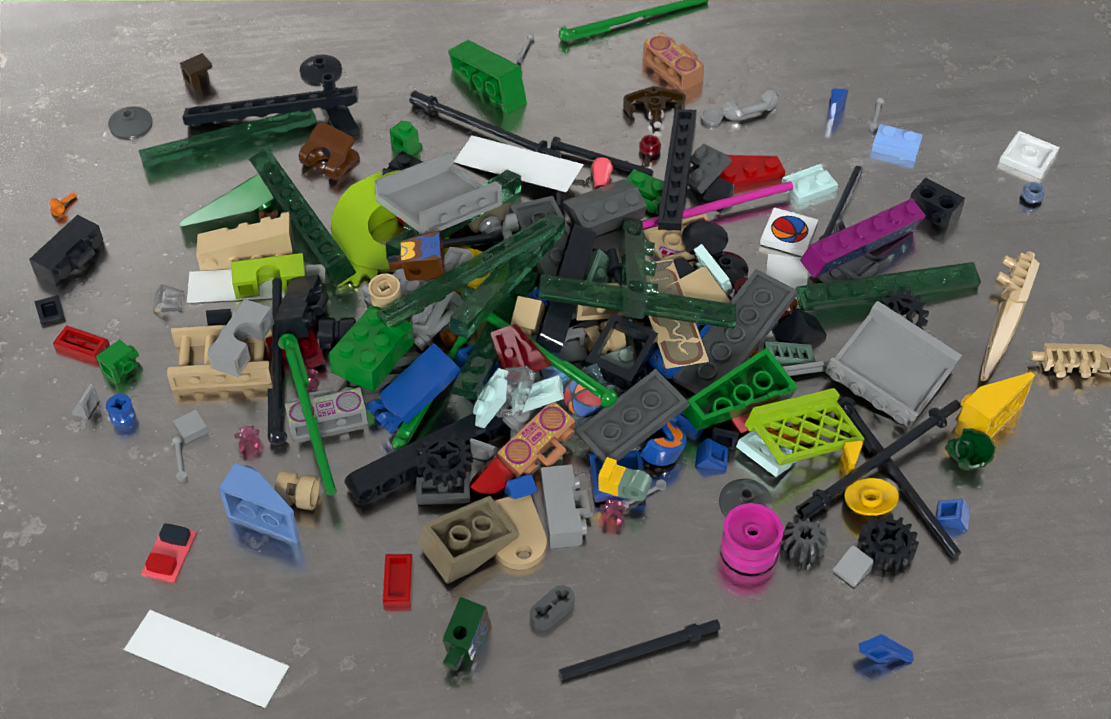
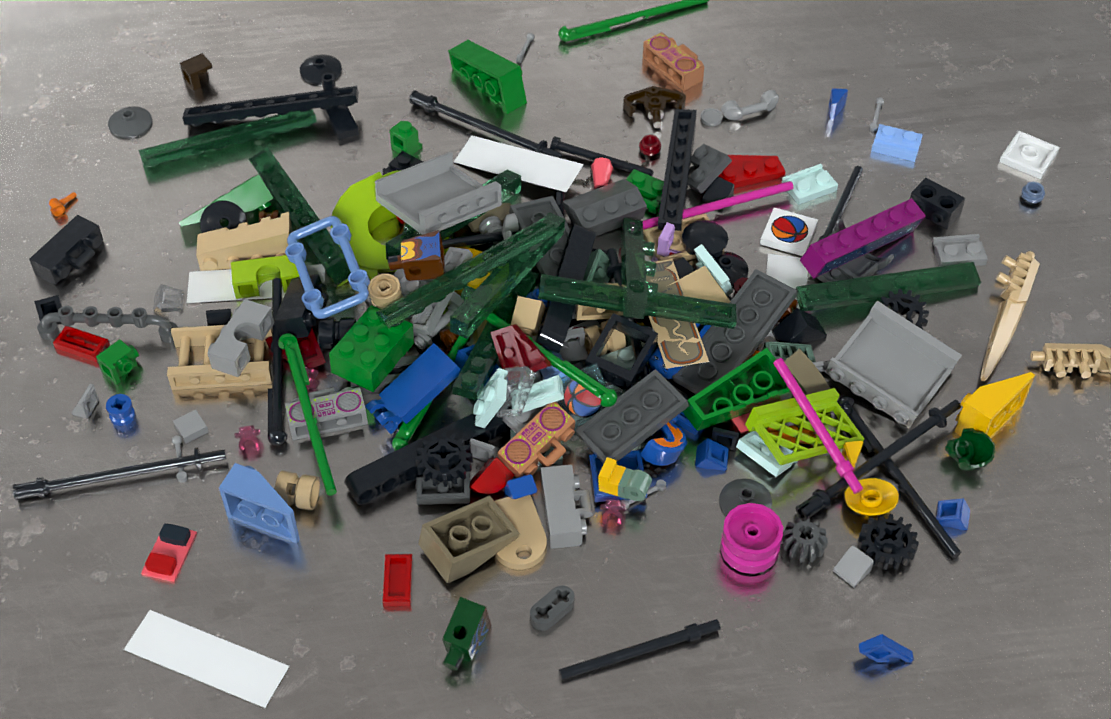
(42, 486): none -> black bar
(49, 329): none -> dark grey bar
(221, 210): none -> black dish
(329, 144): reddish brown piece -> none
(358, 278): none -> medium blue bar
(666, 239): none -> lavender tile
(806, 373): none -> dark tan slope
(843, 467): none -> dark pink bar
(959, 249): none -> light grey plate

